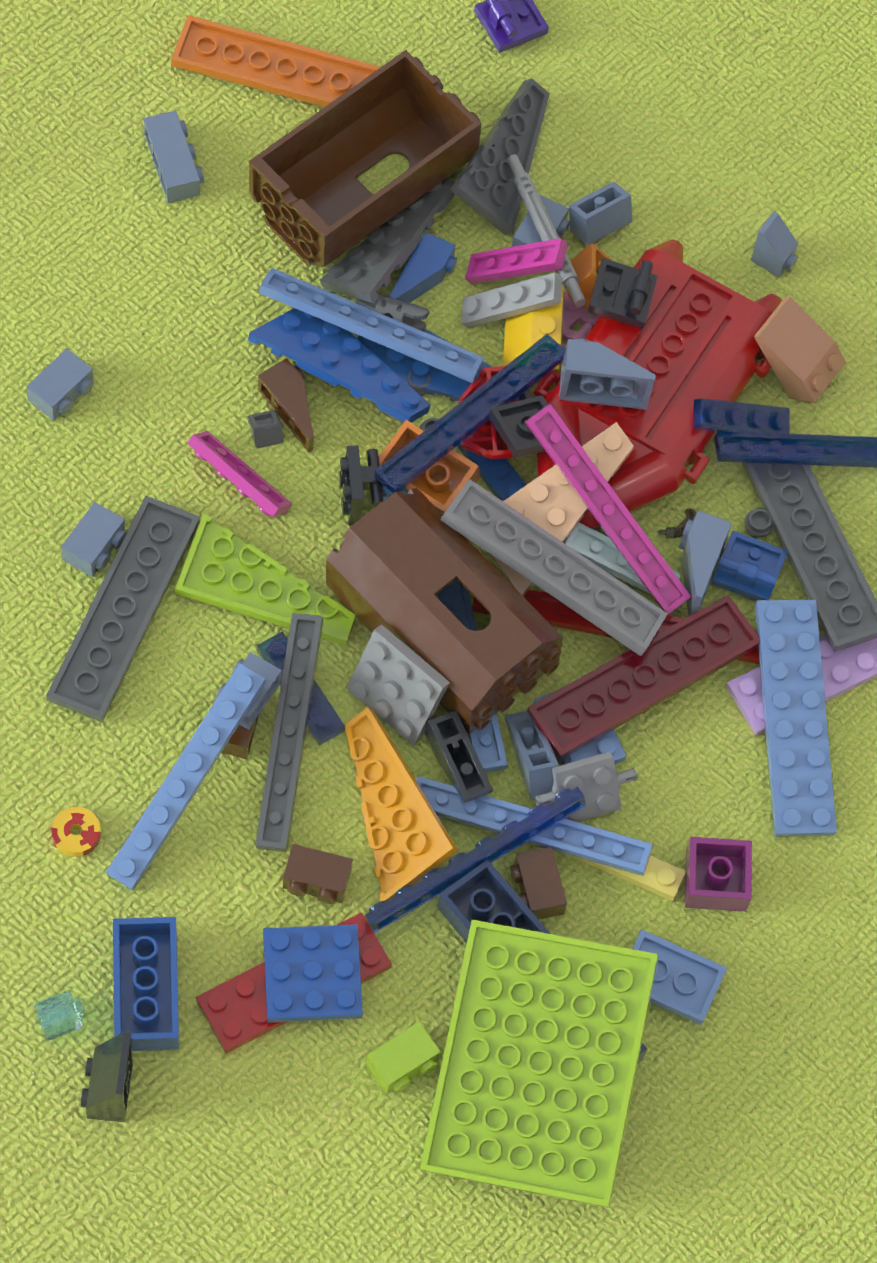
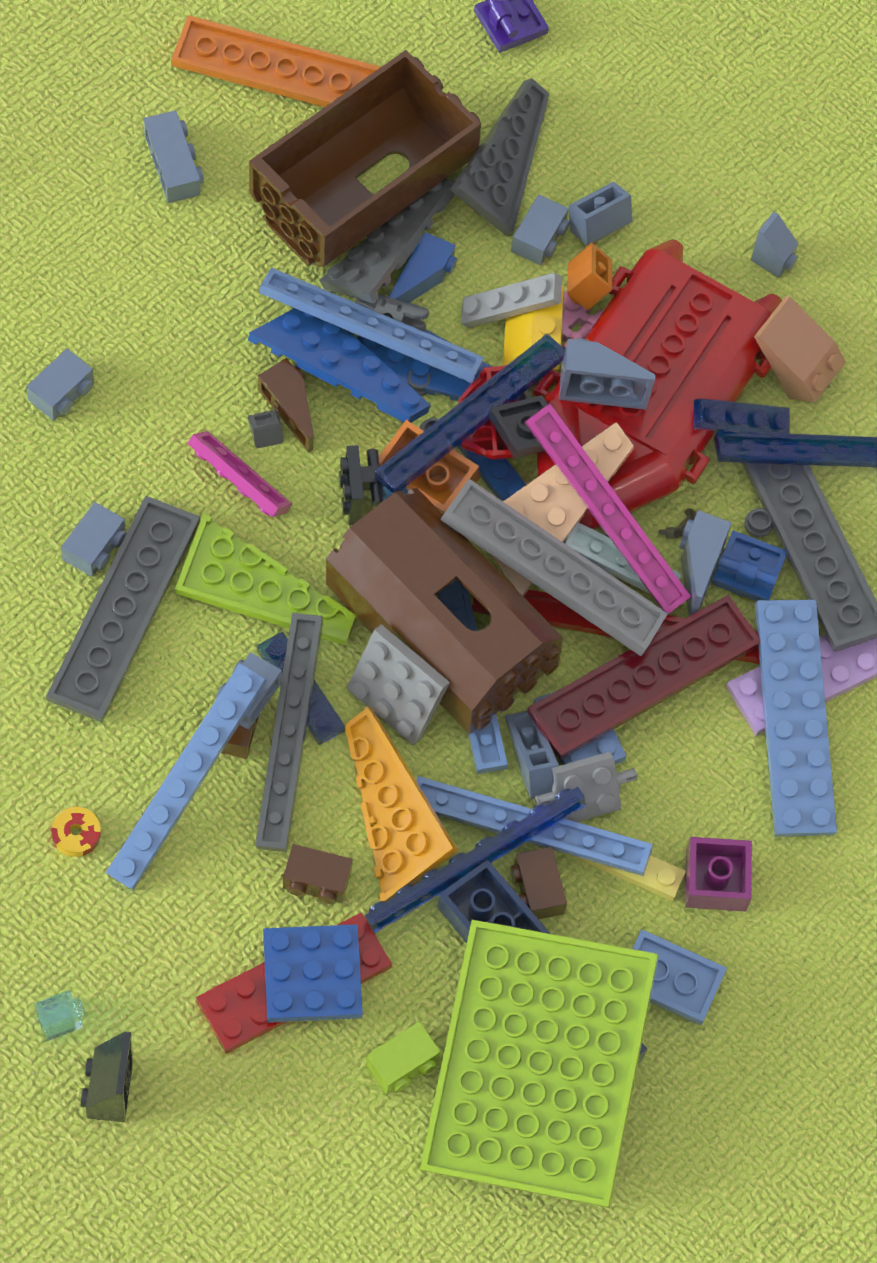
(146, 982): blue brick -> none
(457, 756): black slope -> none
(516, 261): dark pink plate -> none
(544, 226): light grey axle -> none
(623, 292): black plate -> none

